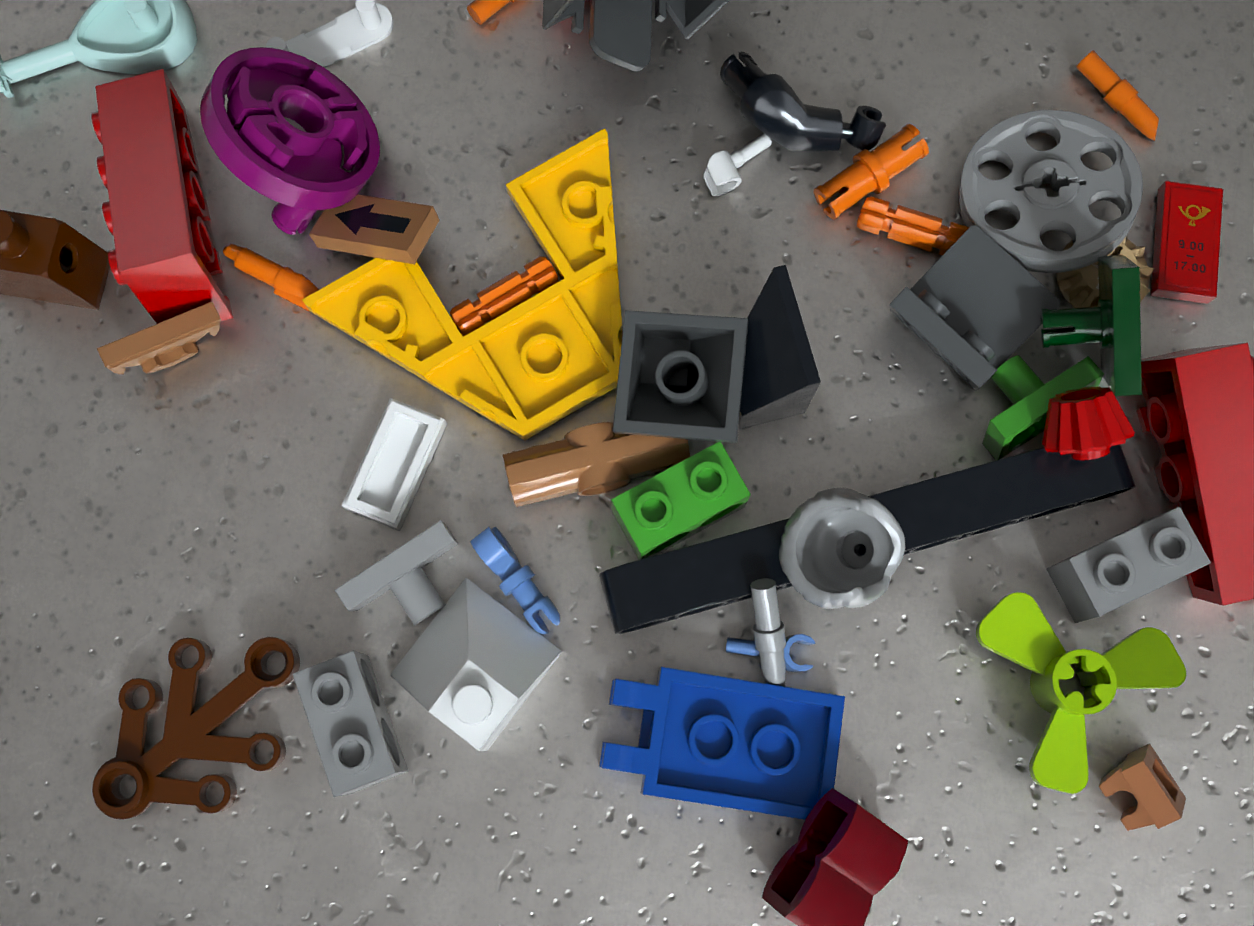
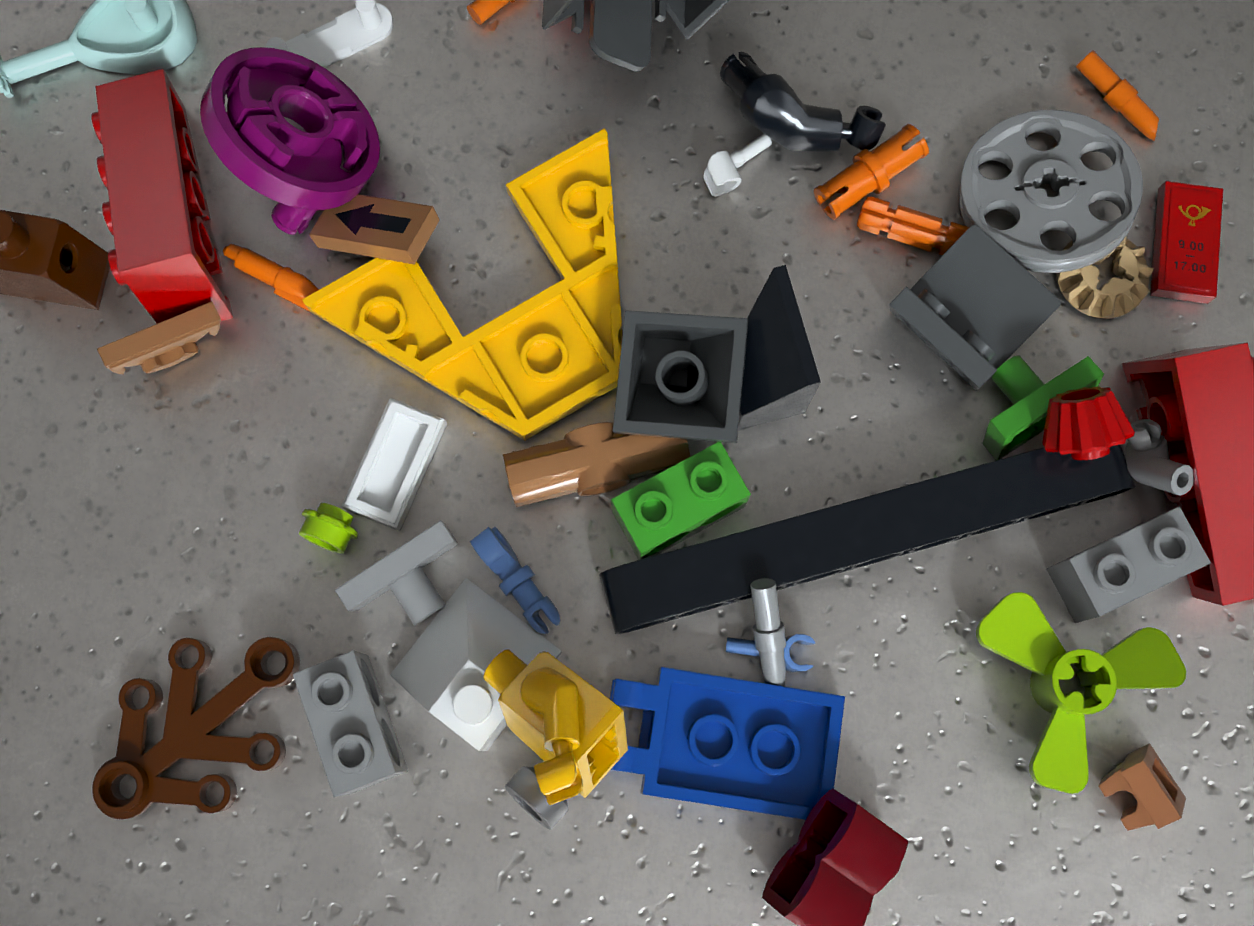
(328, 527): none -> lime plate
(504, 295): orange axle -> none
(564, 723): none -> yellow torso
(838, 521): light grey piece -> none
(1111, 324): dark green tile -> none
(1150, 460): none -> light grey arm

